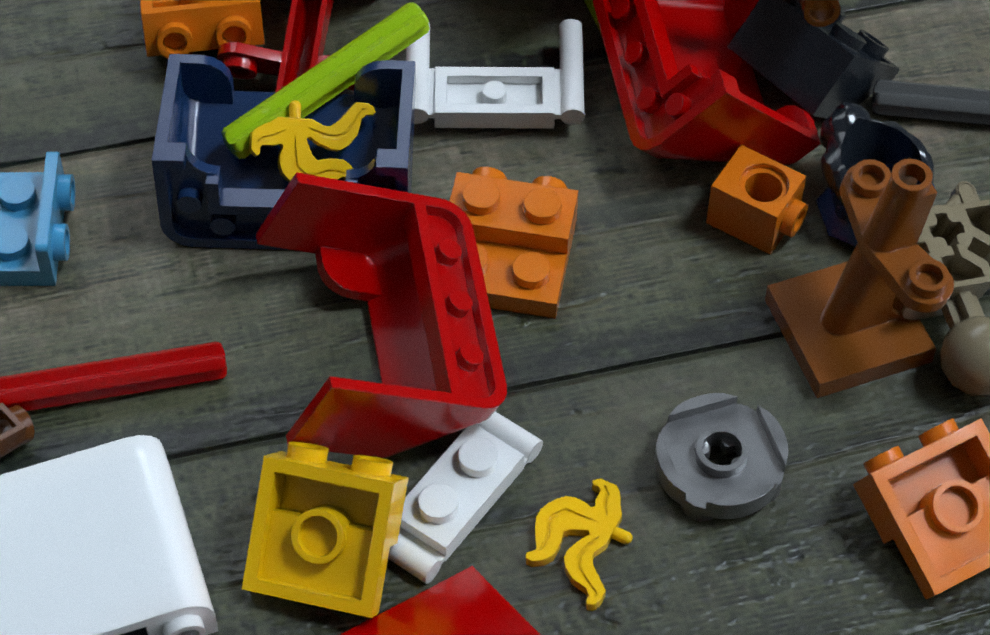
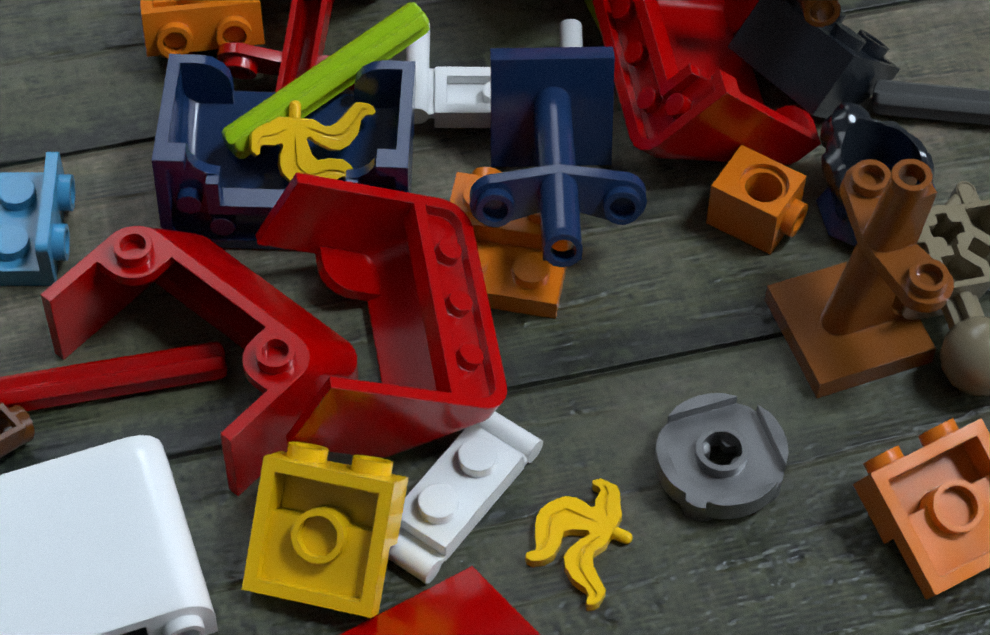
(284, 345): none -> red windscreen
(556, 115): none -> dark blue piece

